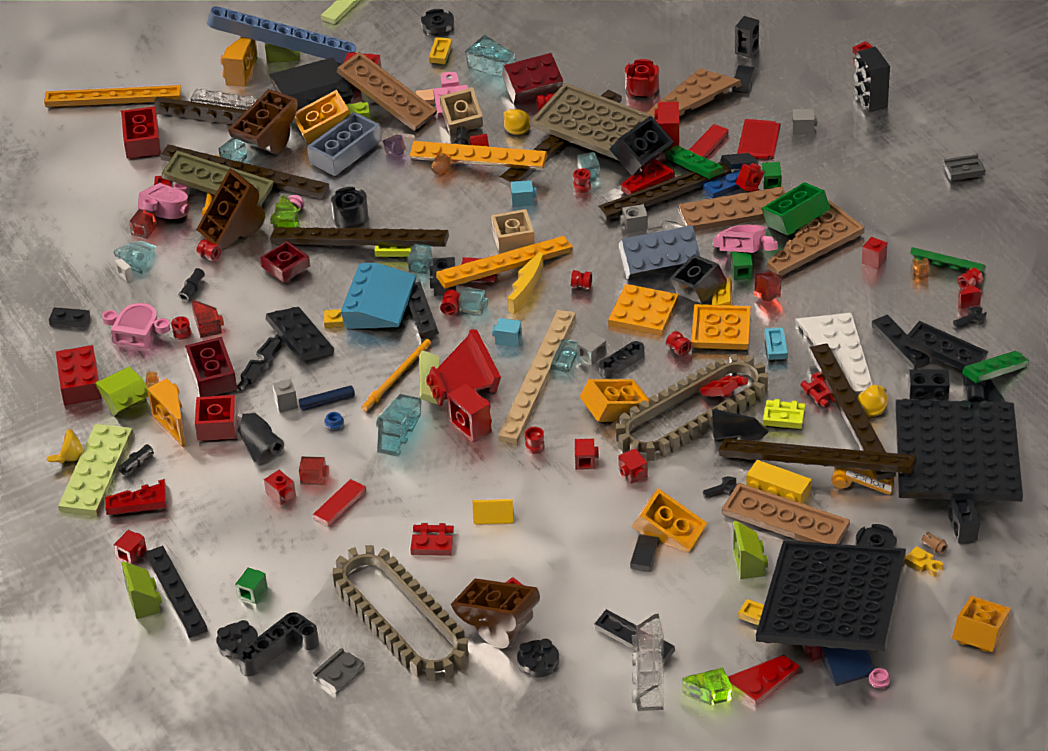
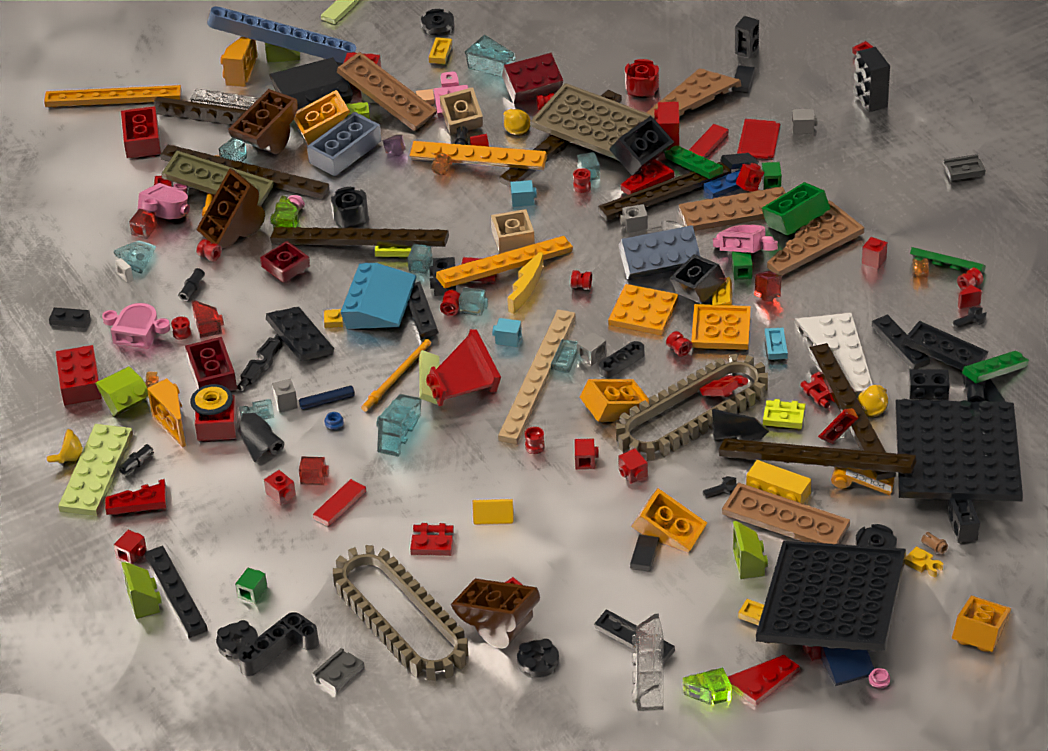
(202, 406): none -> wheel
(263, 408): none -> clear light blue plate
(469, 412): red brick -> none
(839, 425): none -> red slope

